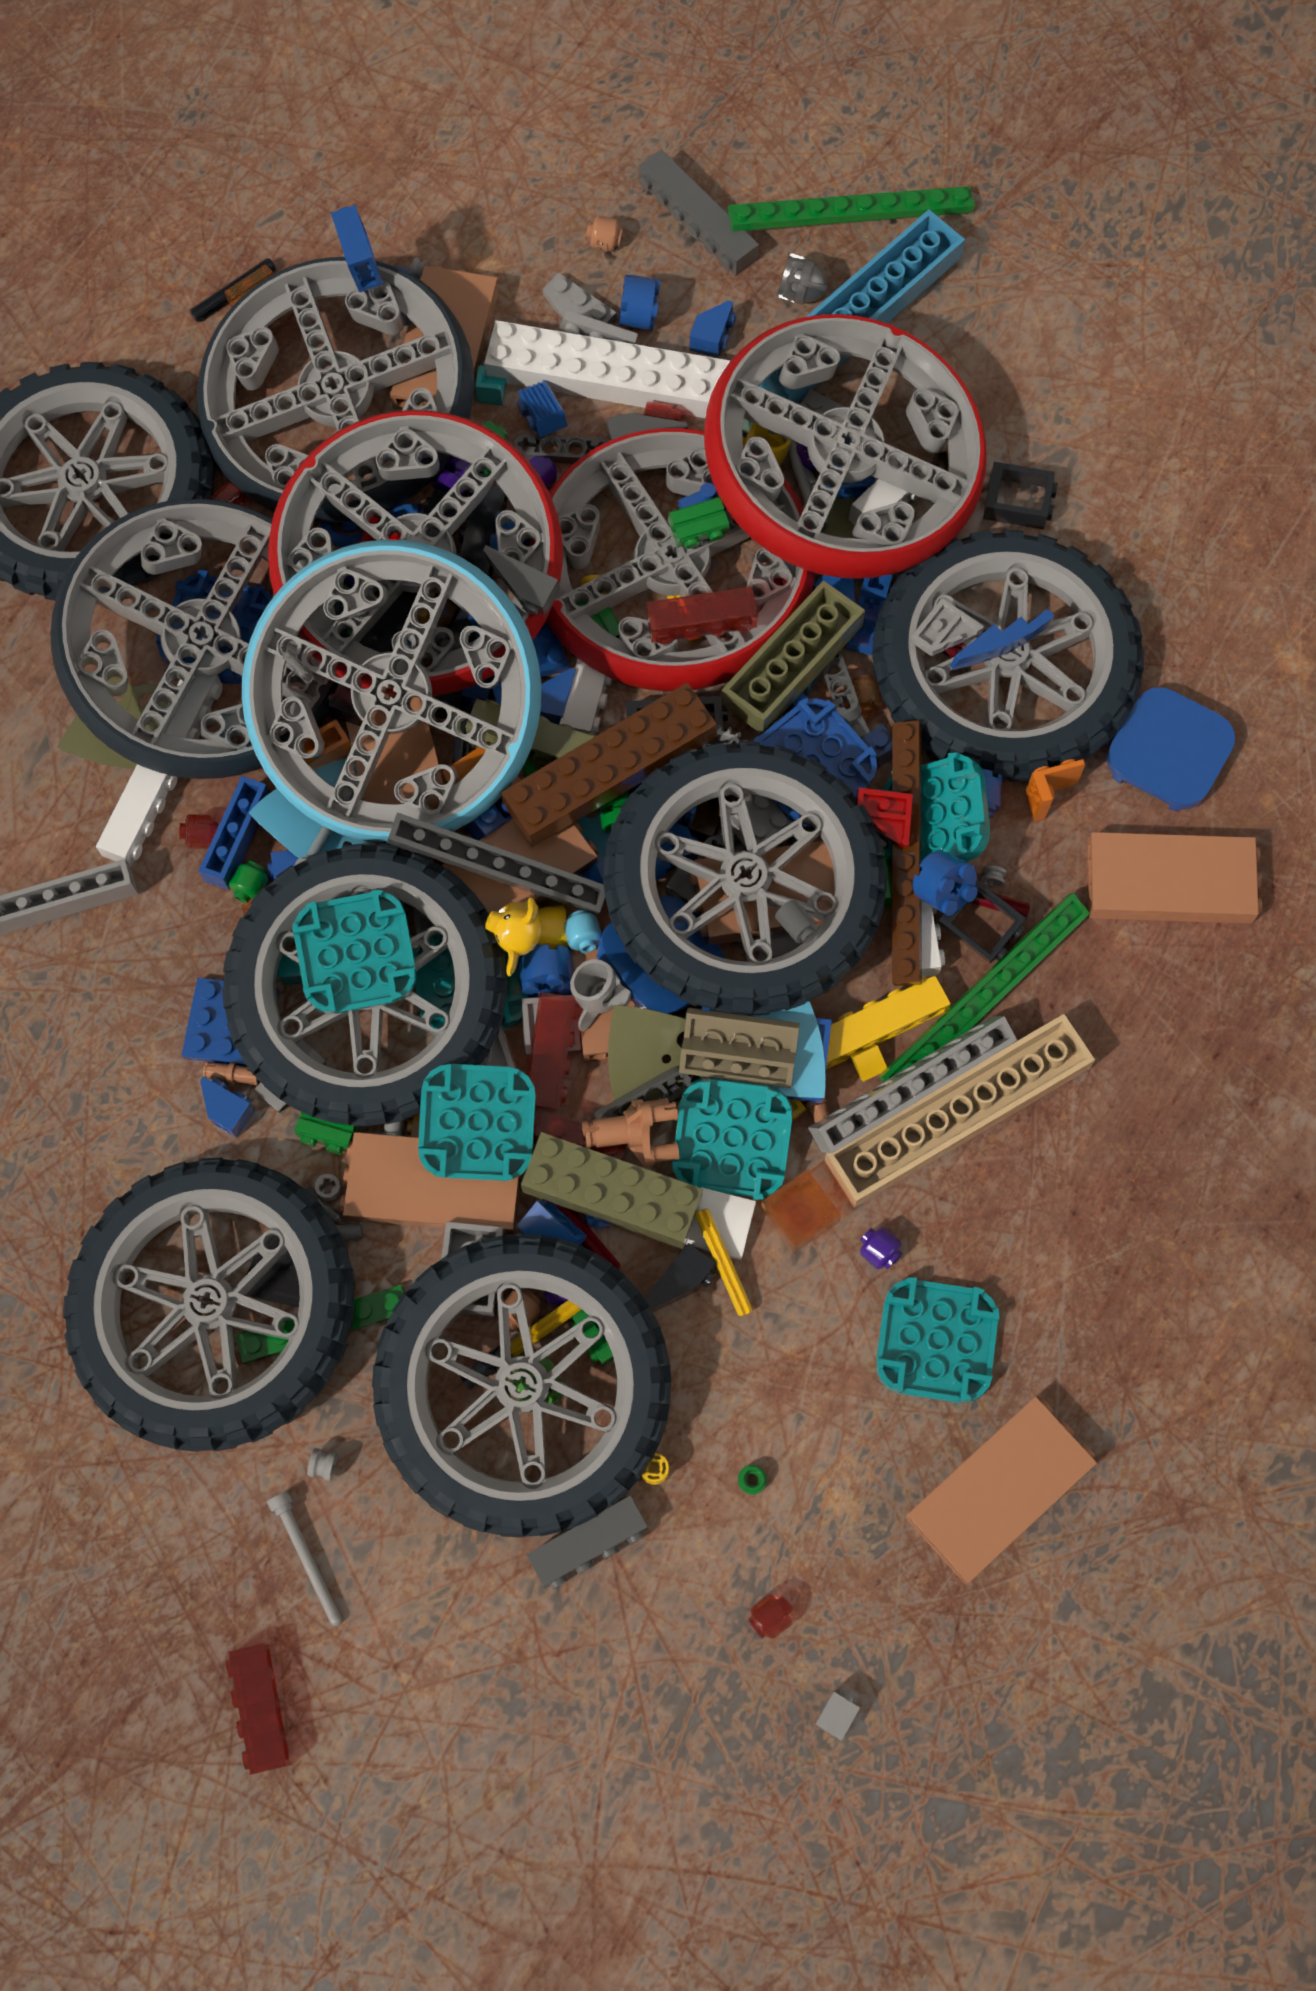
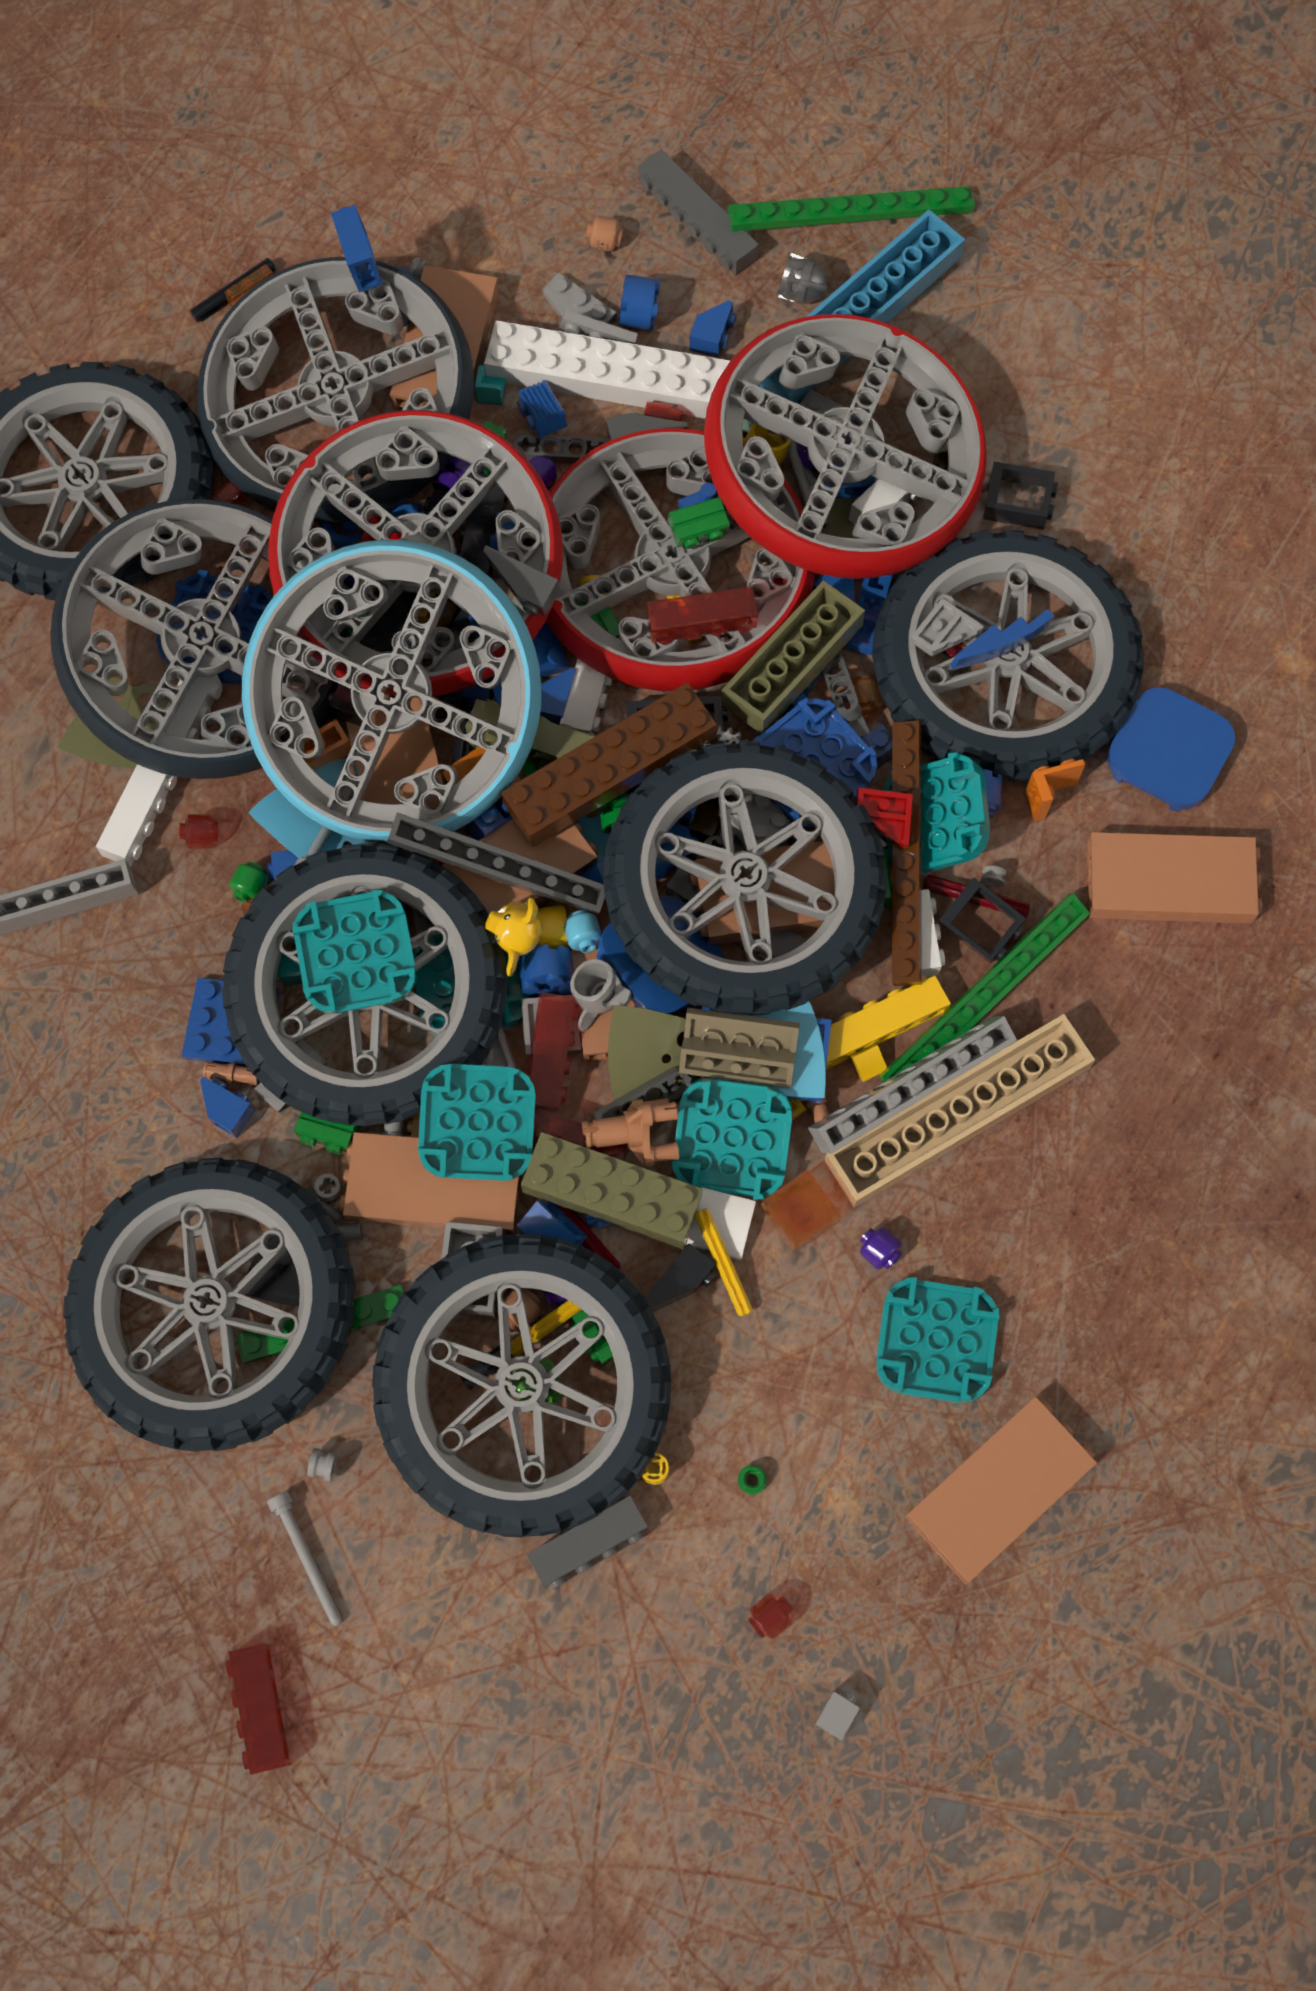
(233, 834): blue brick -> none
(295, 663): light grey piece -> none
(797, 921): dark grey brick -> none
(945, 882): blue brick -> none

